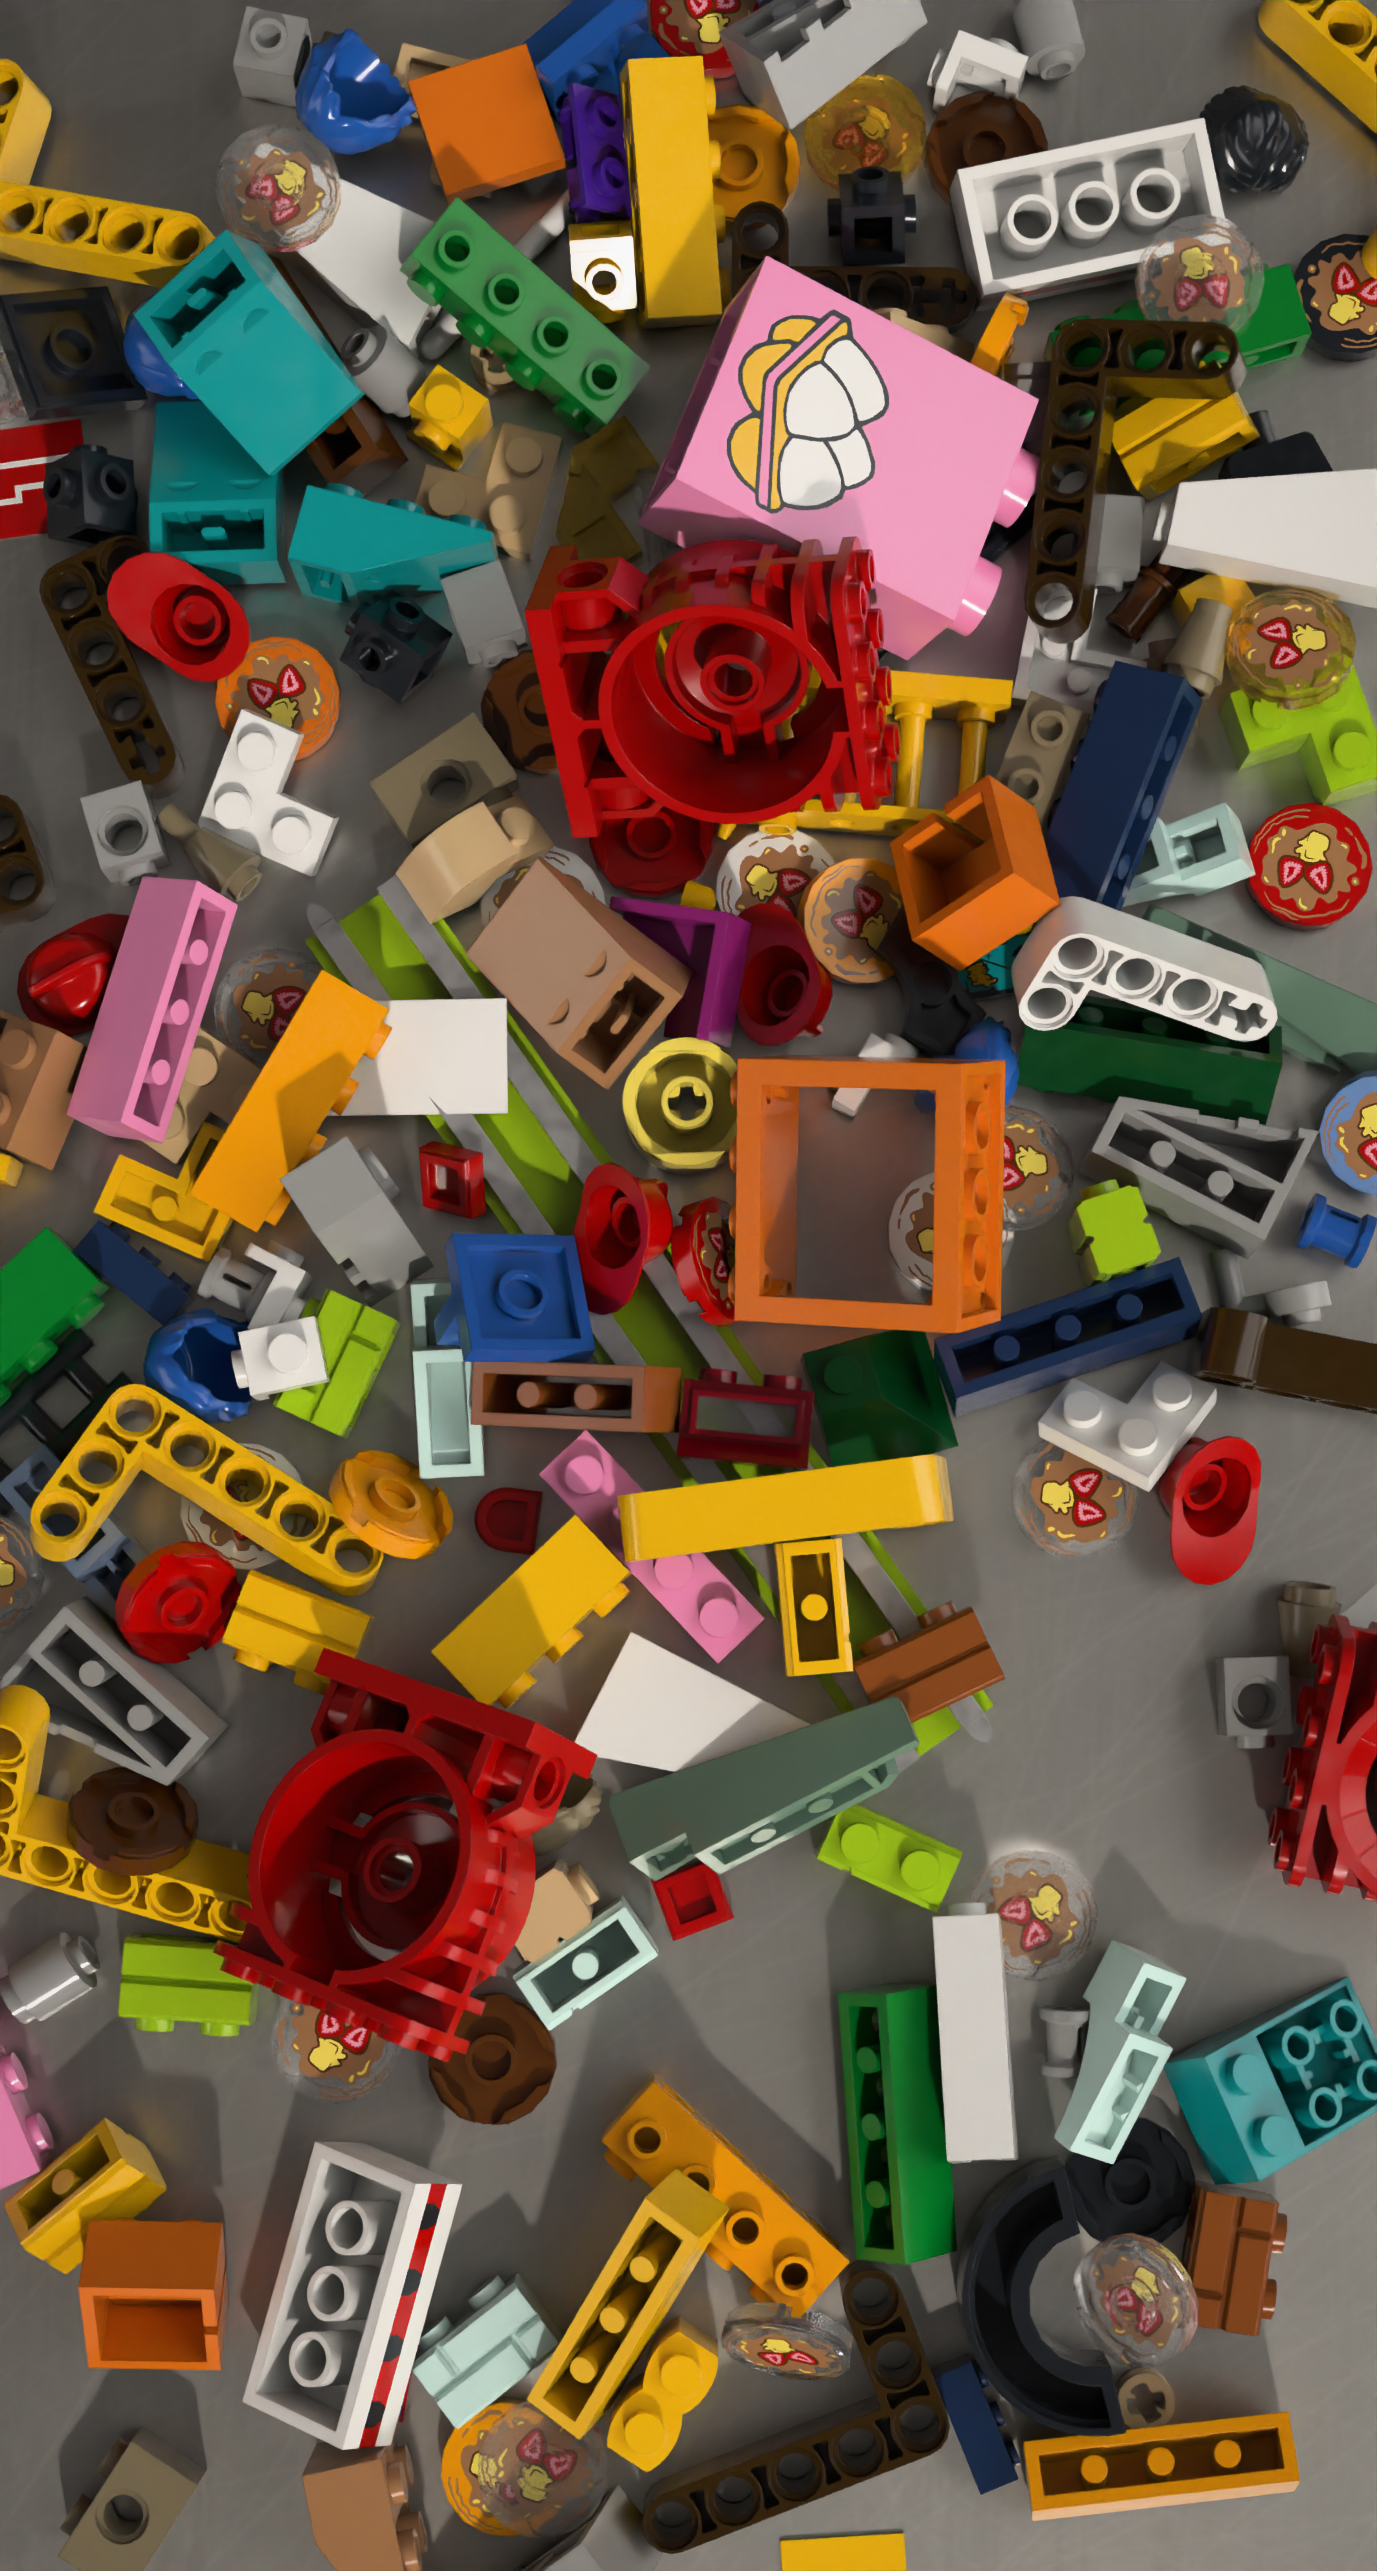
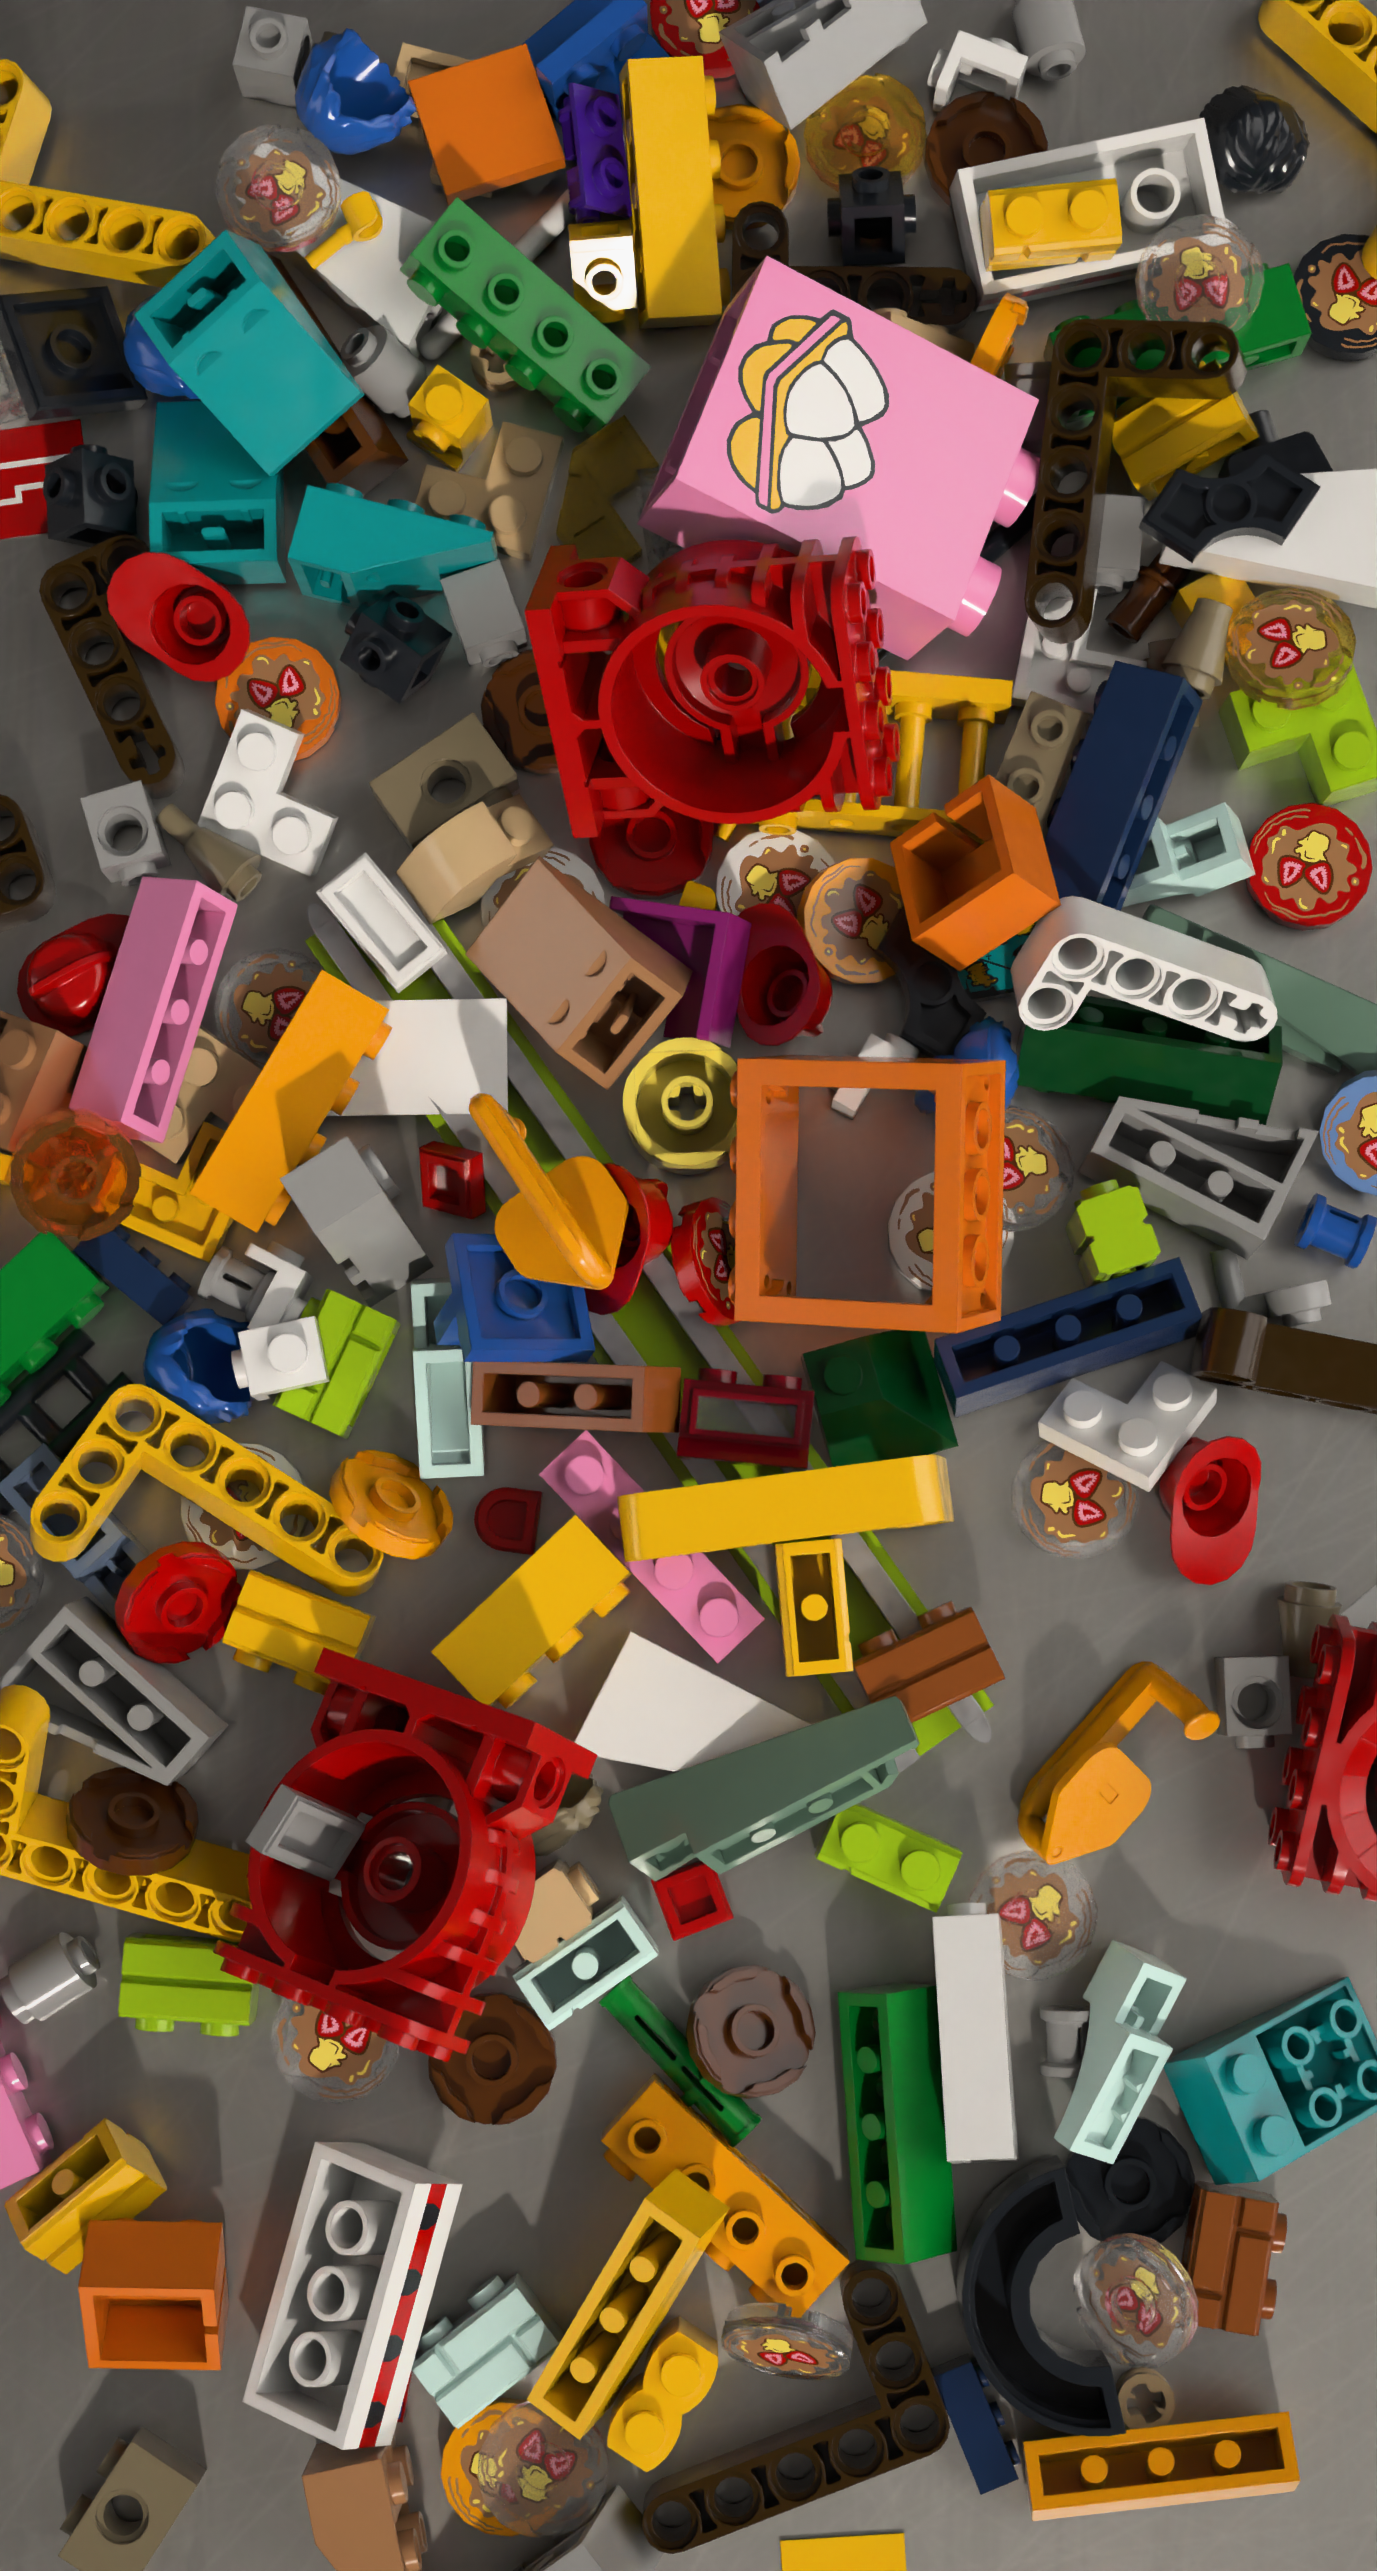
(74, 1174): none -> clear orange cylinder
(305, 1833): none -> light grey tile
(363, 224): none -> yellow hand
(381, 922): none -> white tile
(562, 1221): none -> light orange piece
(627, 2001): none -> green pin
(750, 2031): none -> reddish brown tile
(1050, 224): none -> yellow brick
(1089, 1783): none -> light orange piece
(1255, 502): none -> black tile

